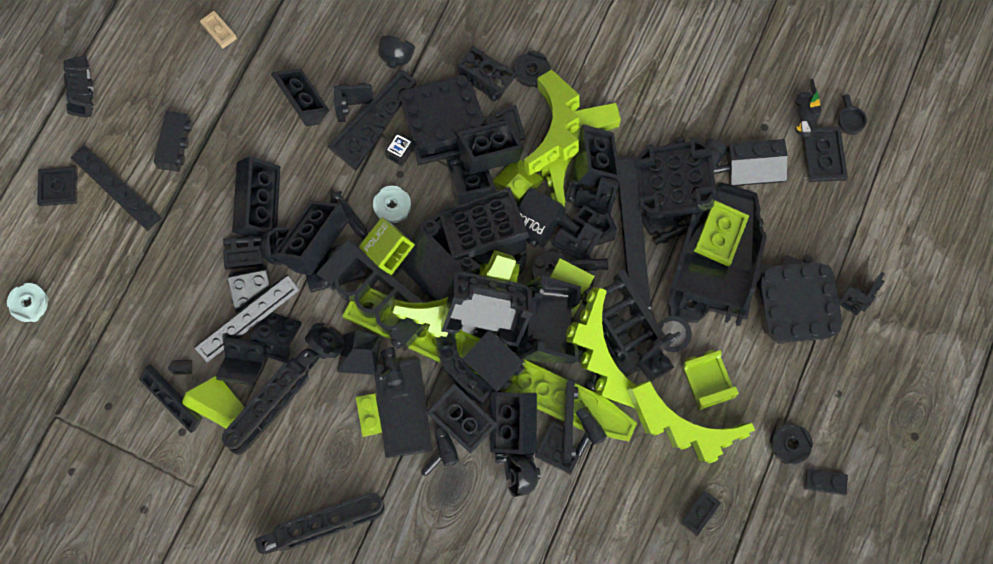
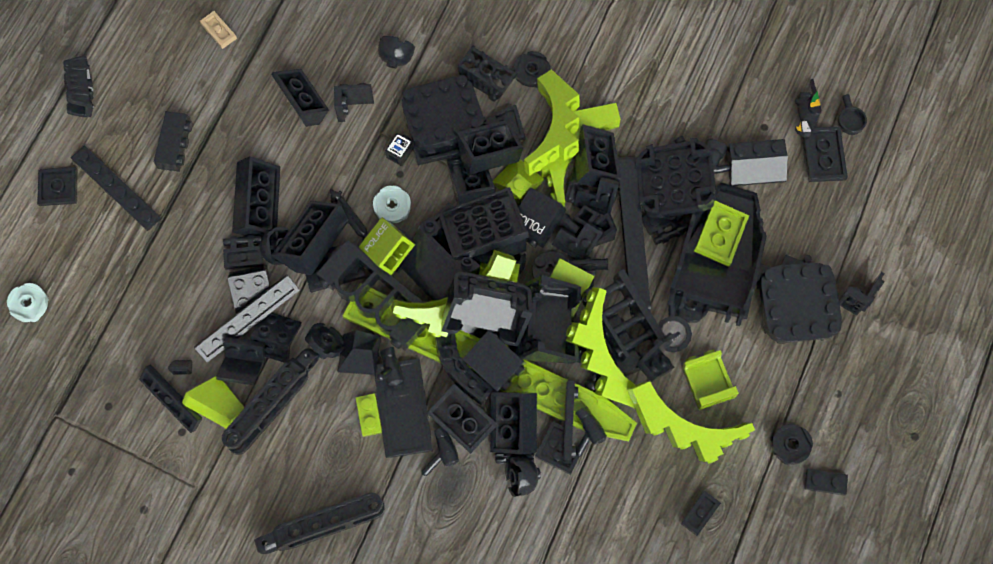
(363, 132): black wing -> none

